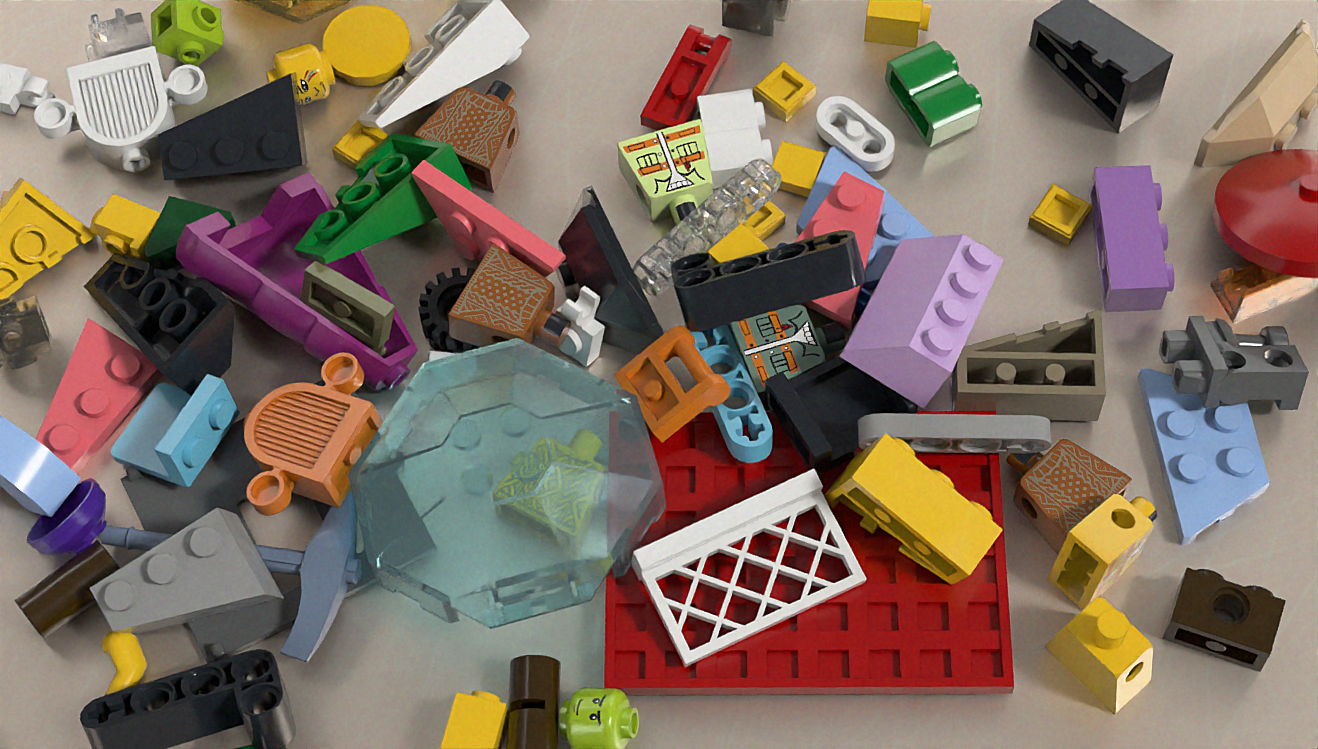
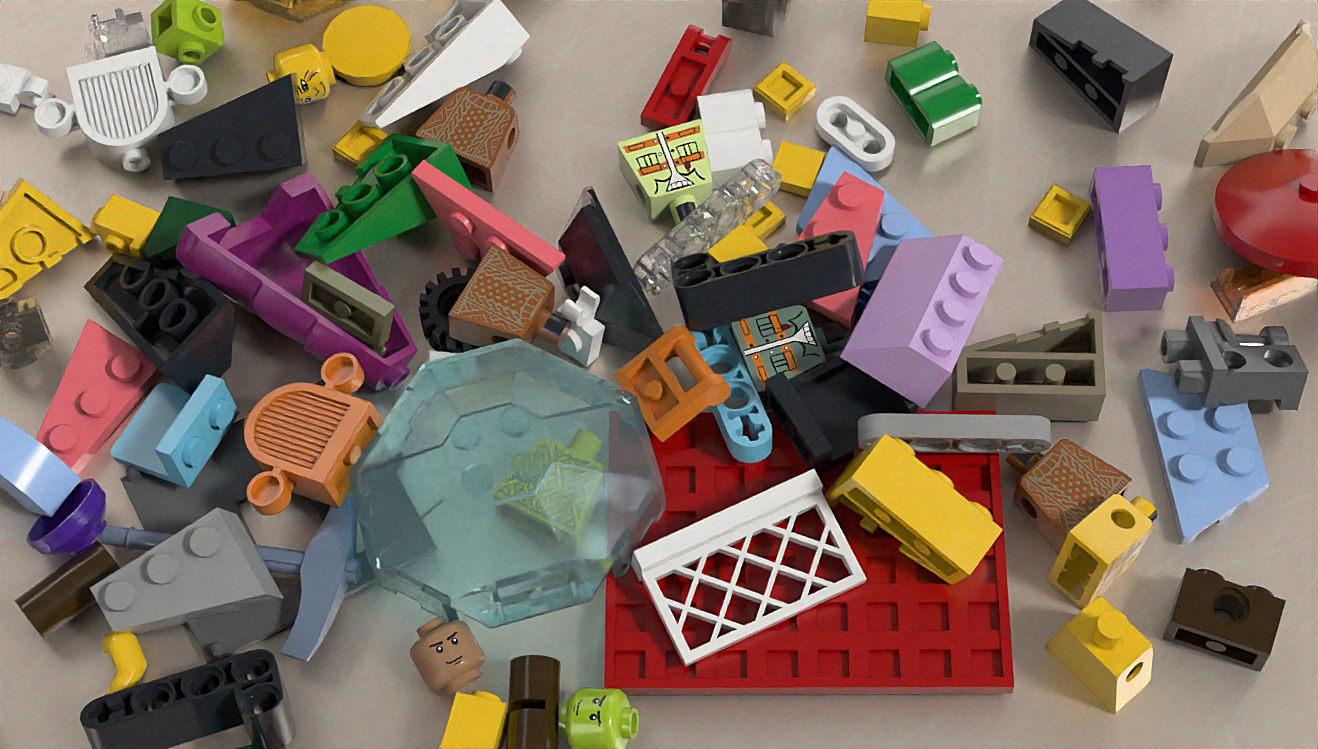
(447, 655): none -> medium nougat head

